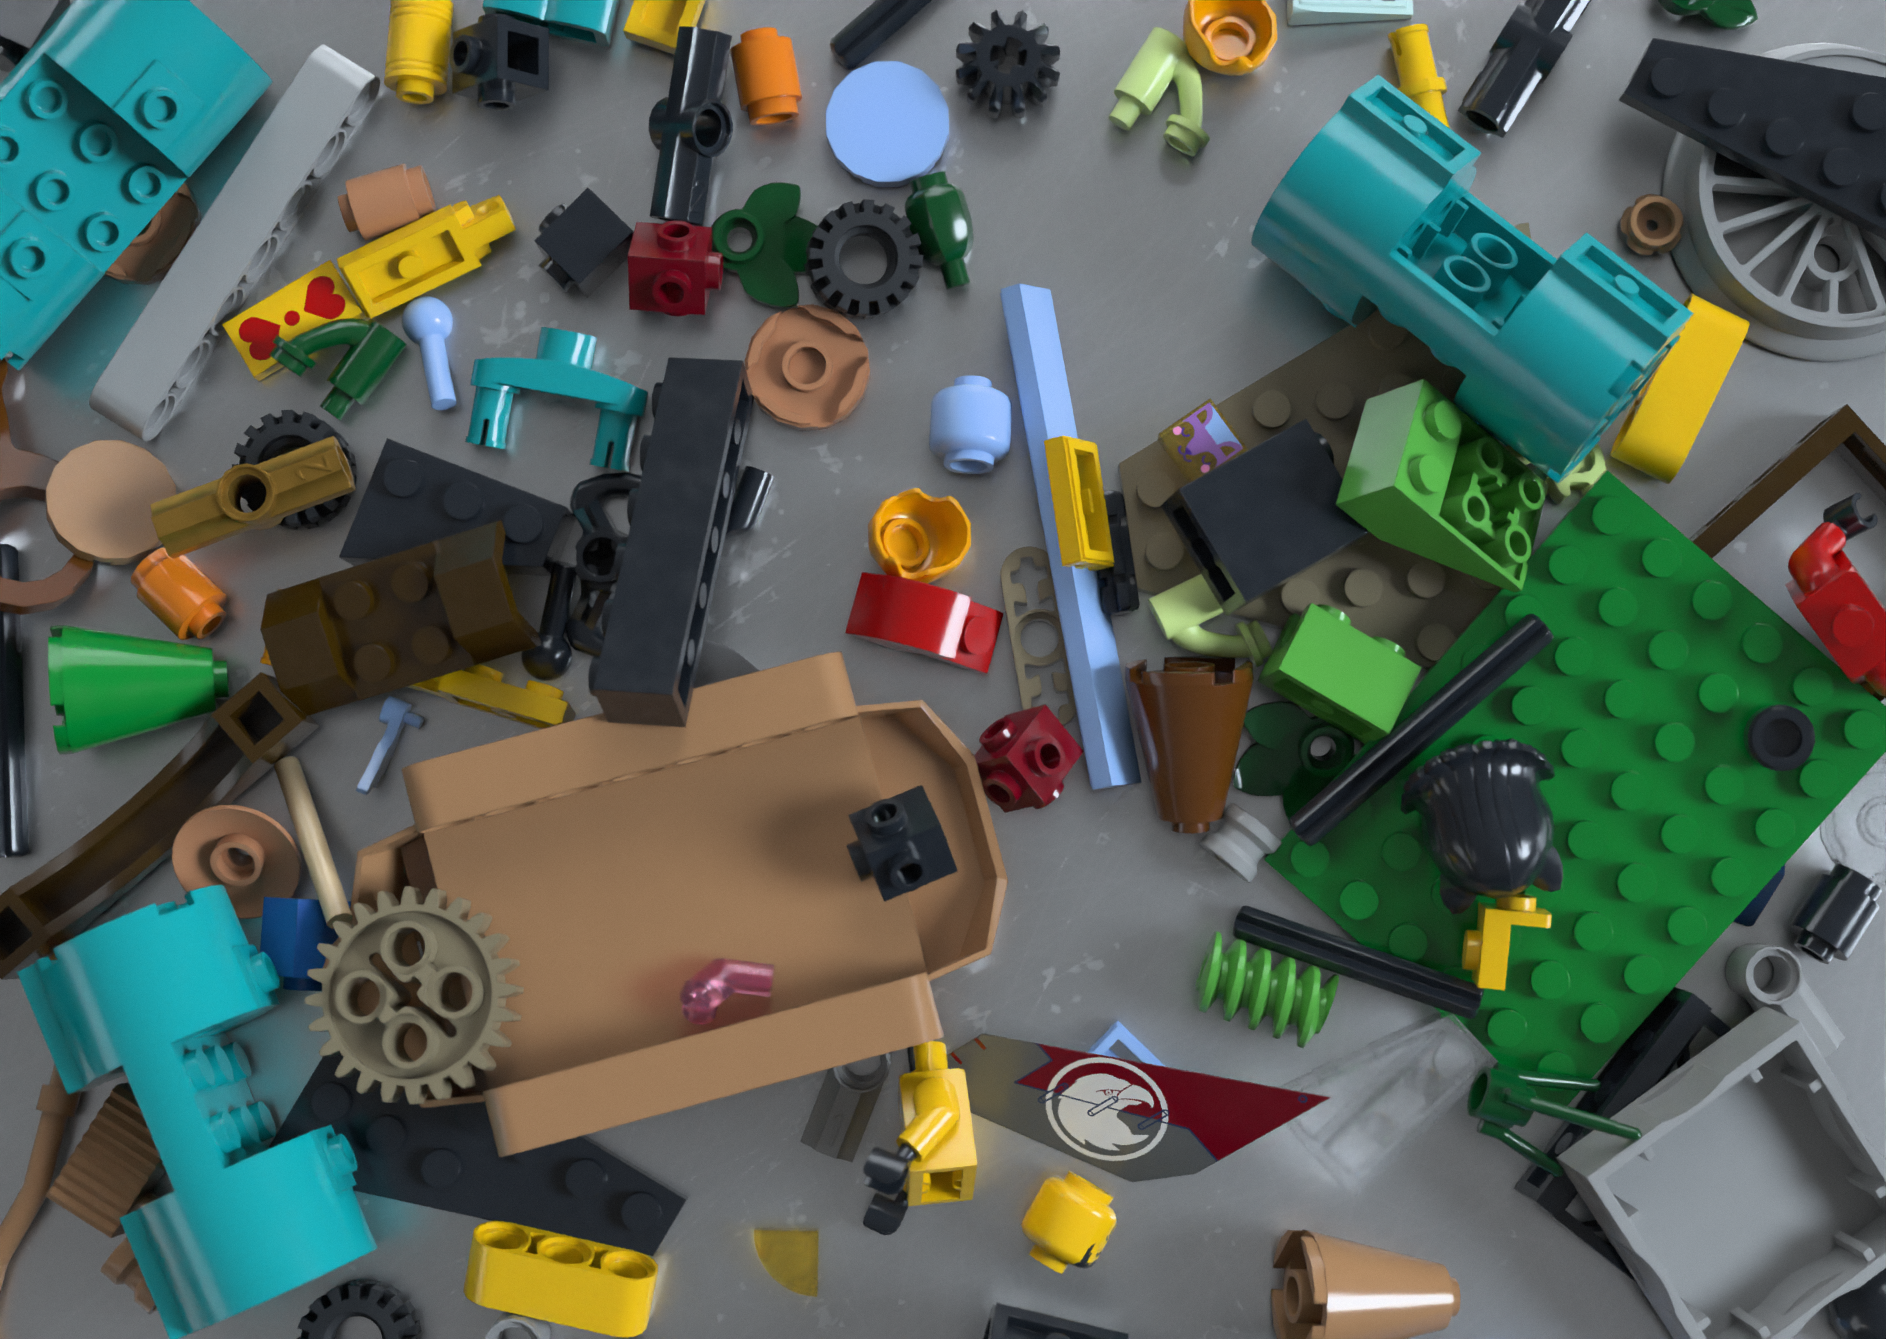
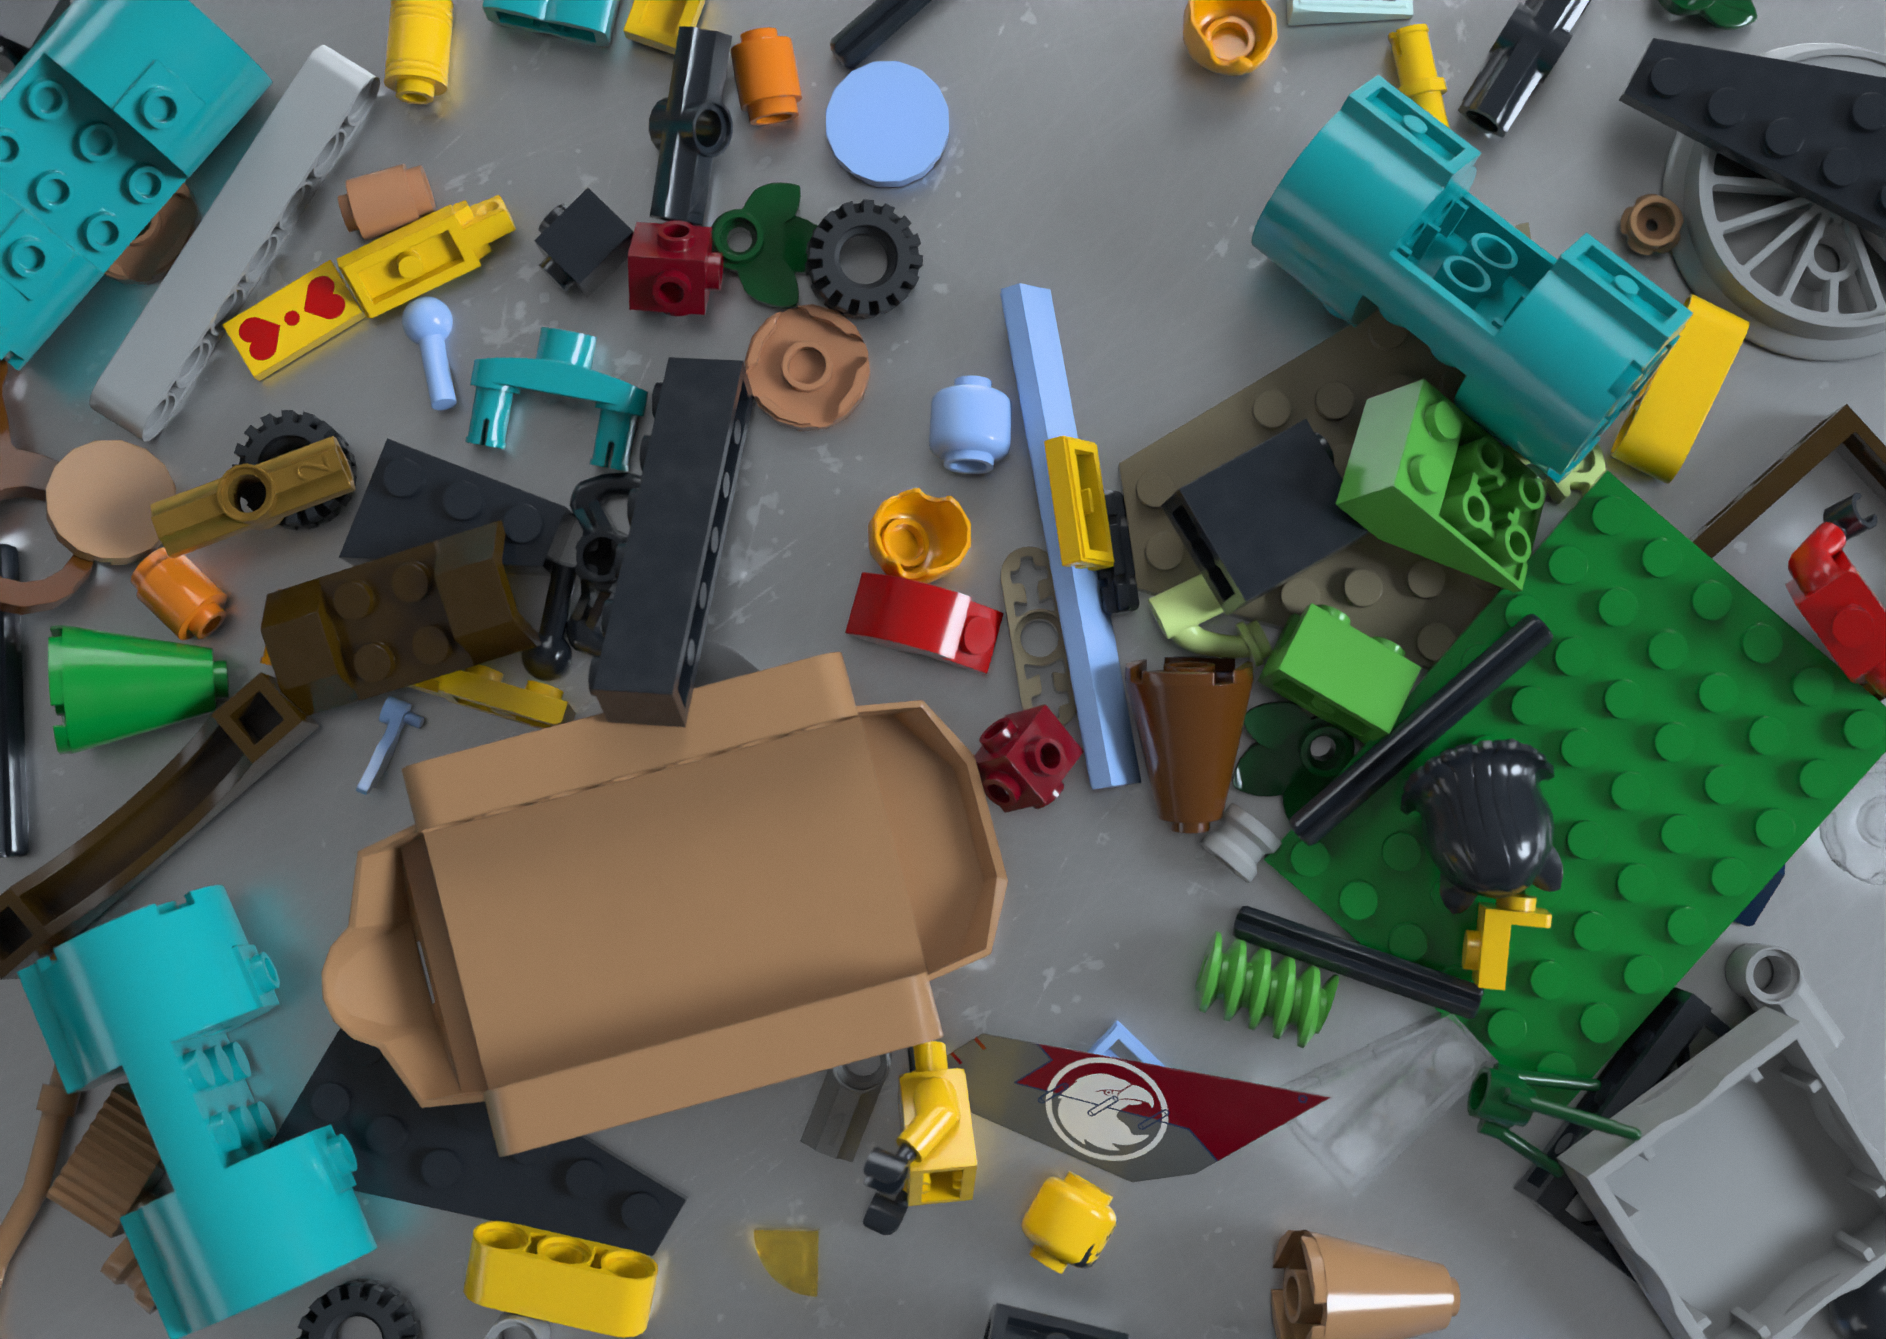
(207, 856): nougat dish -> none
(291, 939): blue brick -> none
(312, 841): tan bar -> none
(359, 371): dark green plant -> none
(377, 1041): dark tan gear -> none
(500, 61): black brick -> none
(718, 981): clear pink arm -> none
(748, 501): black arm -> none
(900, 844): black brick -> none
(943, 225): dark green plant -> none
(990, 50): black gear -> none
(1147, 78): yellowish green plant -> none
(1201, 441): tile -> none
(1779, 737): black tile -> none
(1835, 914): black brick -> none

